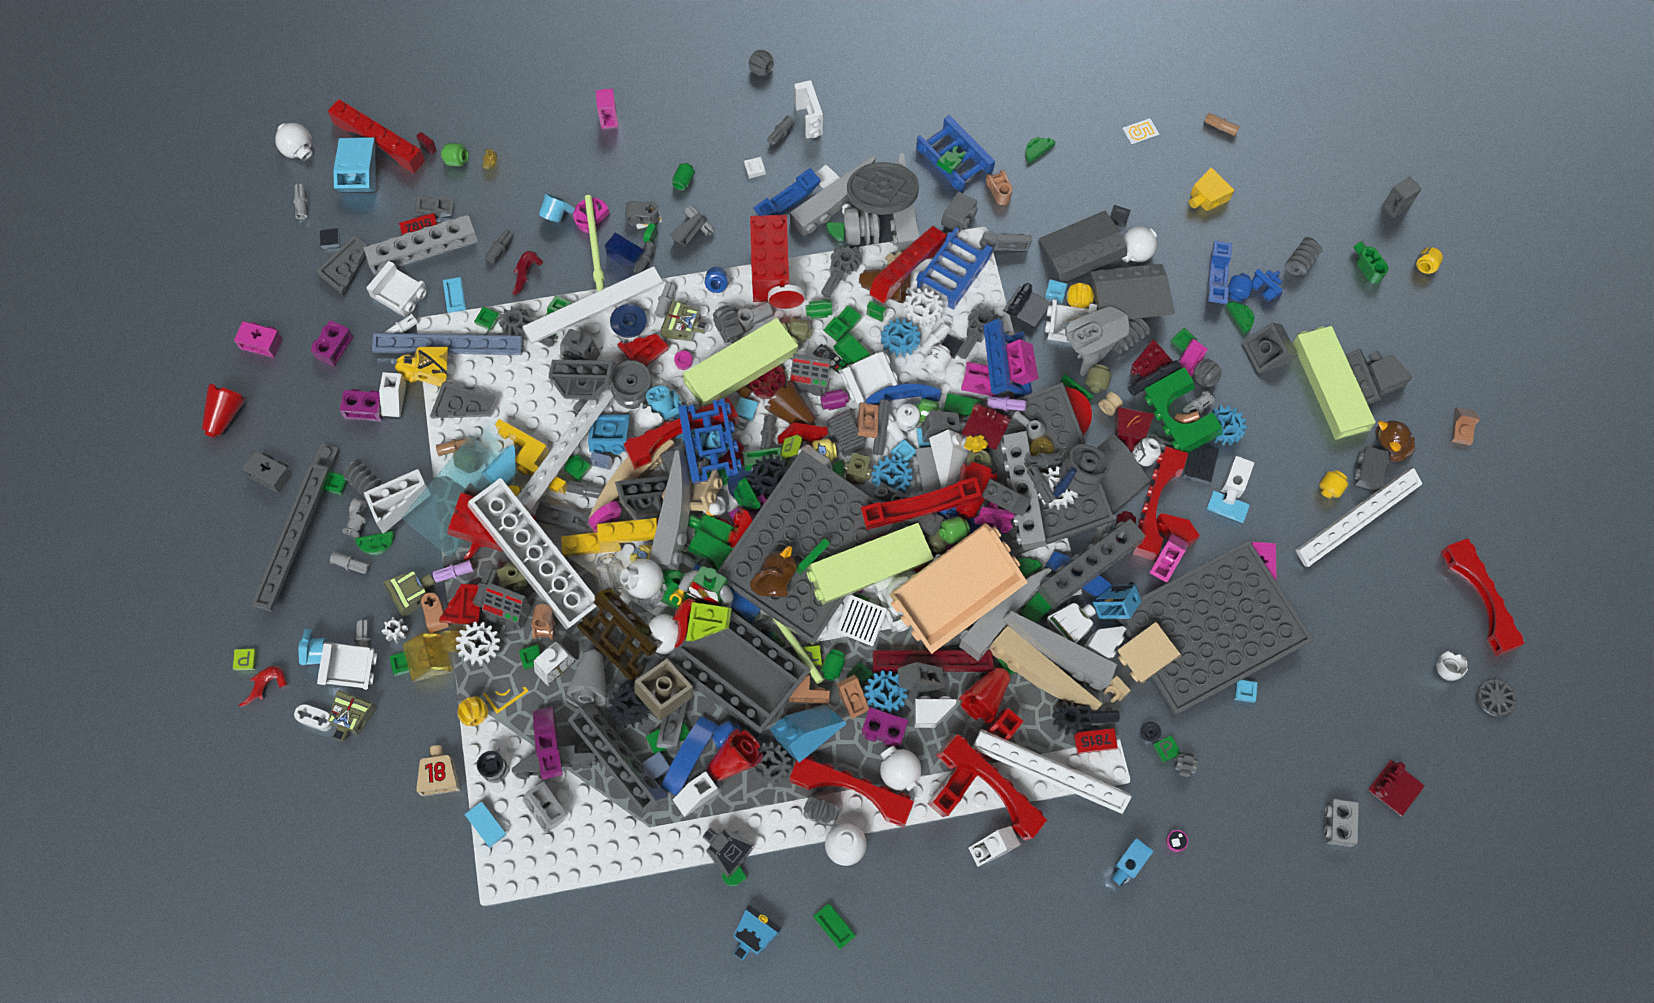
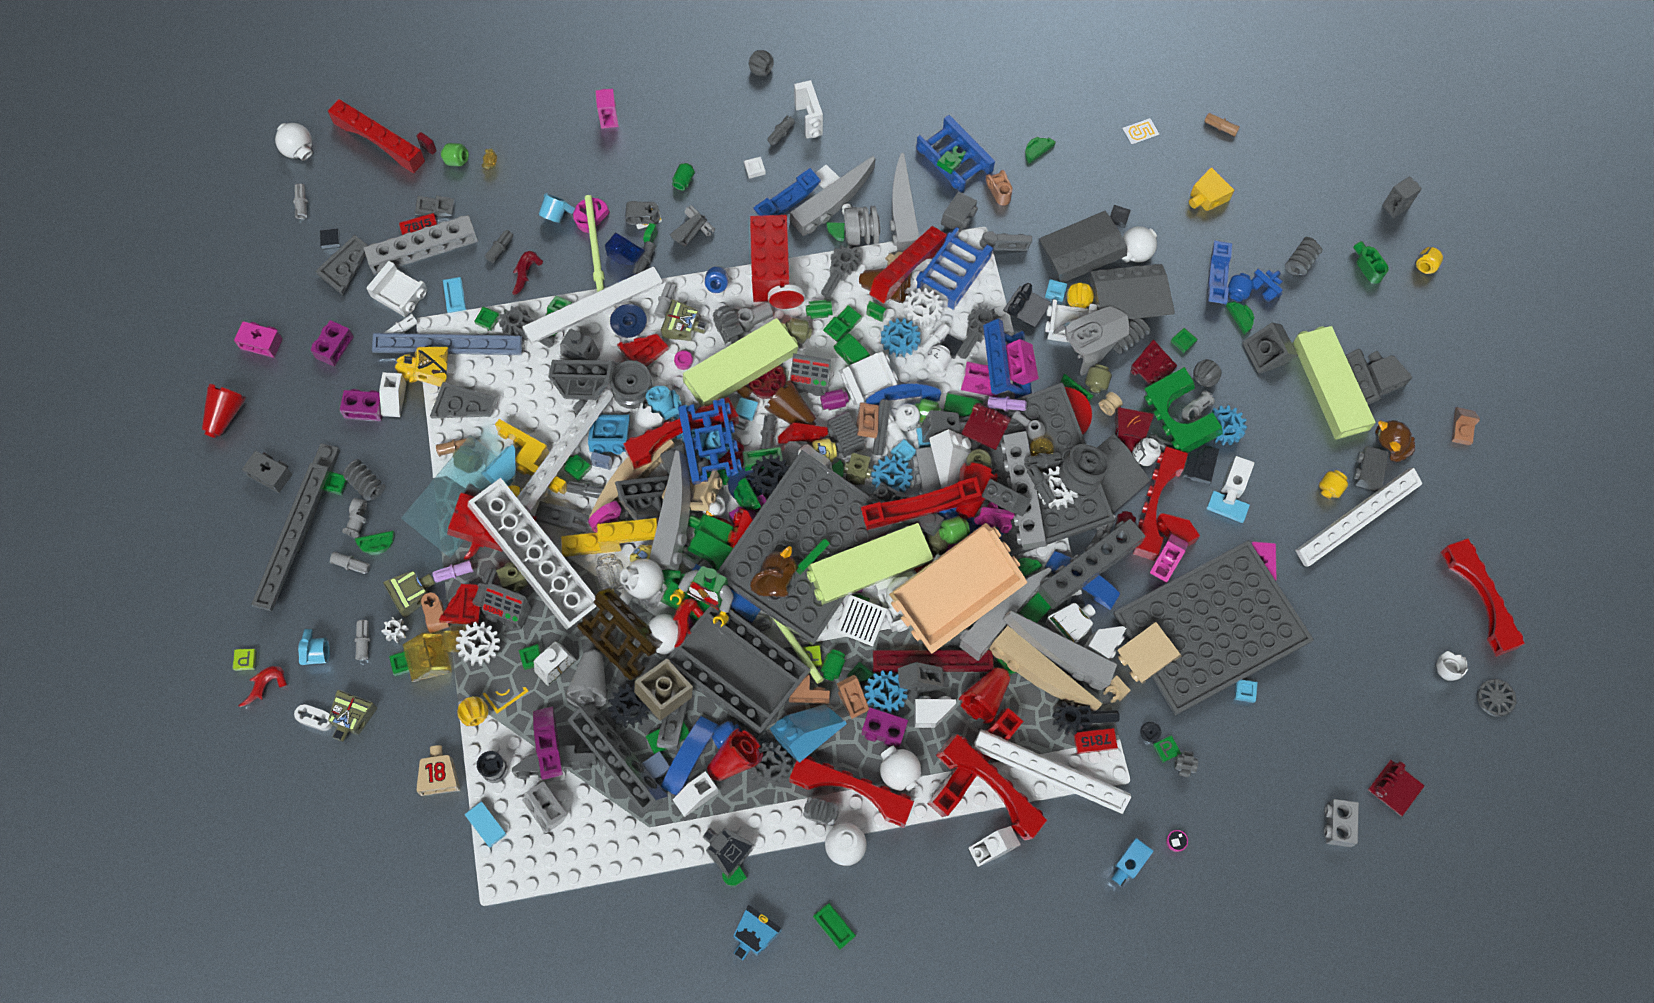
(346, 665): white panel -> none
(355, 165): medium azure slope -> none
(394, 498): white wedge -> none
(543, 622): nougat piece -> none
(707, 620): lime wing -> none
(771, 635): dark green tile -> none
(791, 446): lime tile -> none
(836, 362): black sticker -> none
(882, 188): dark grey plate -> none
(976, 443): yellow plant -> none
(1062, 486): dark blue animal -> none
(1118, 602): dark azure torso -> none
(1152, 378): black pin -> none
(1187, 418): nougat arm -> none
(1192, 355): dark pink tile -> none

